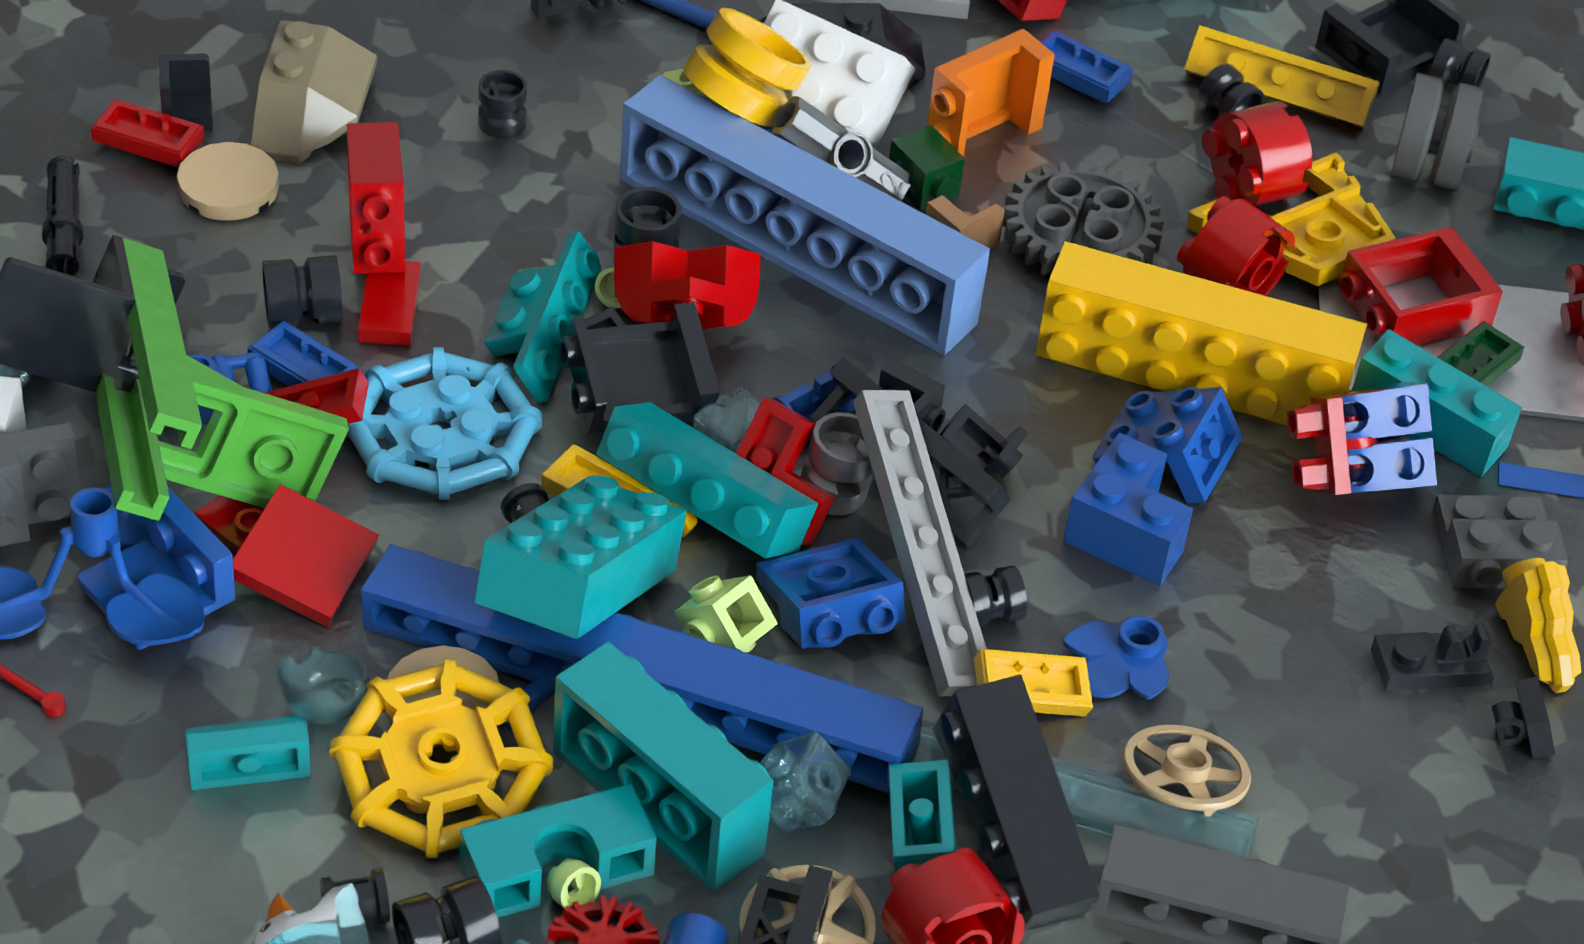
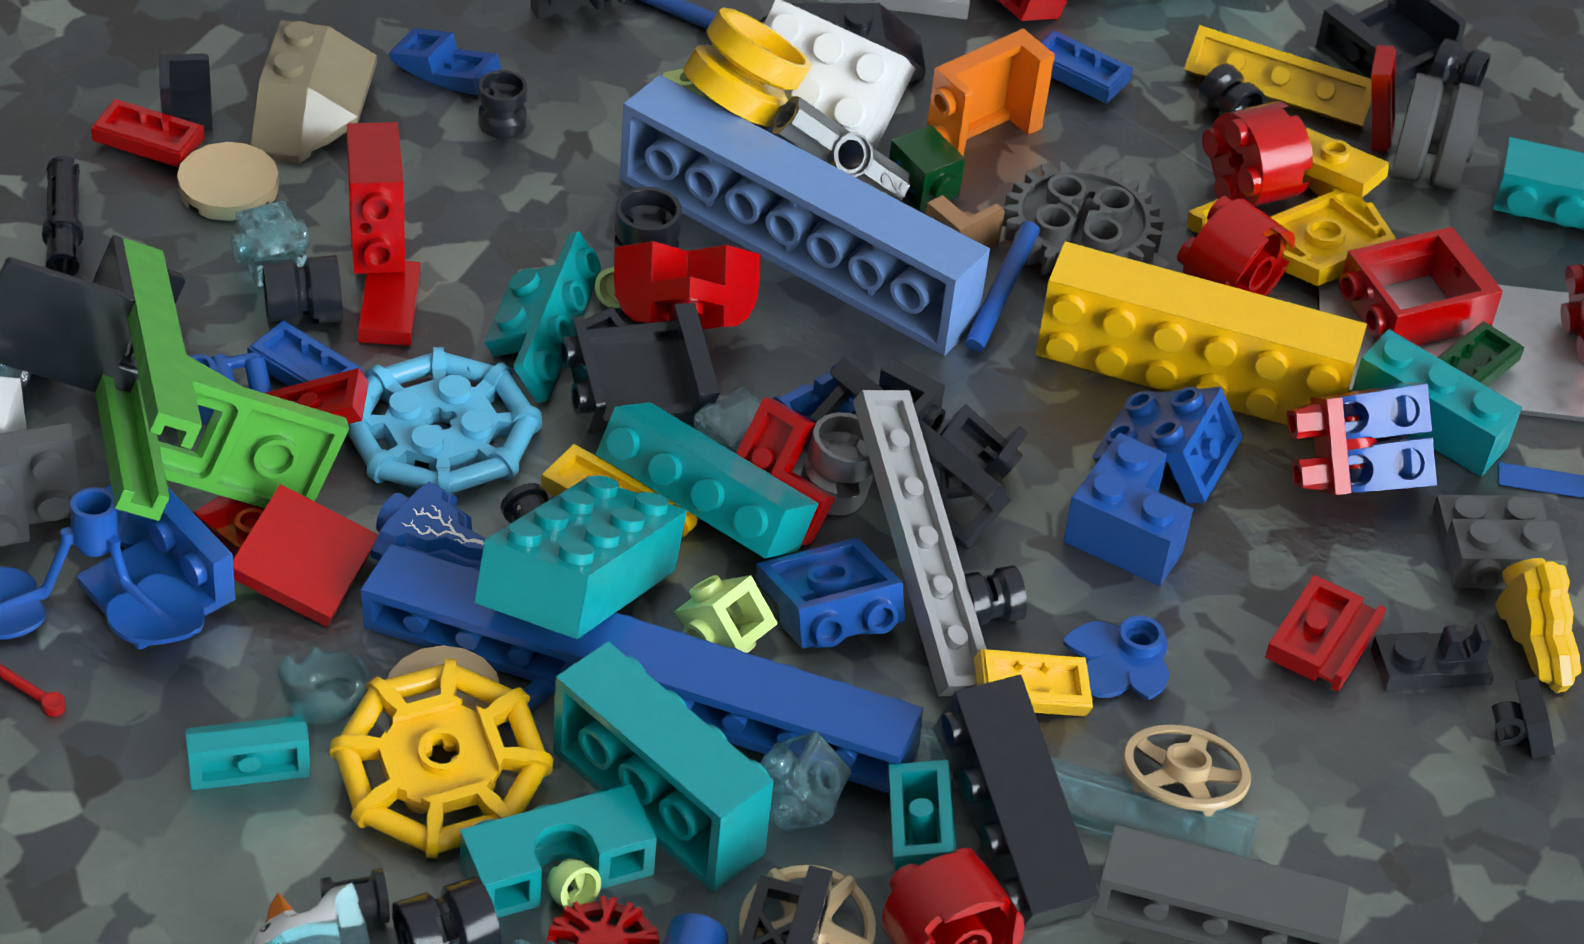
(267, 235): none -> clear light blue brick
(429, 525): none -> blue rock
(436, 59): none -> blue slope
(1002, 286): none -> blue bar
(1325, 633): none -> red plate
(1344, 165): none -> yellow plate
(1383, 97): none -> red tile

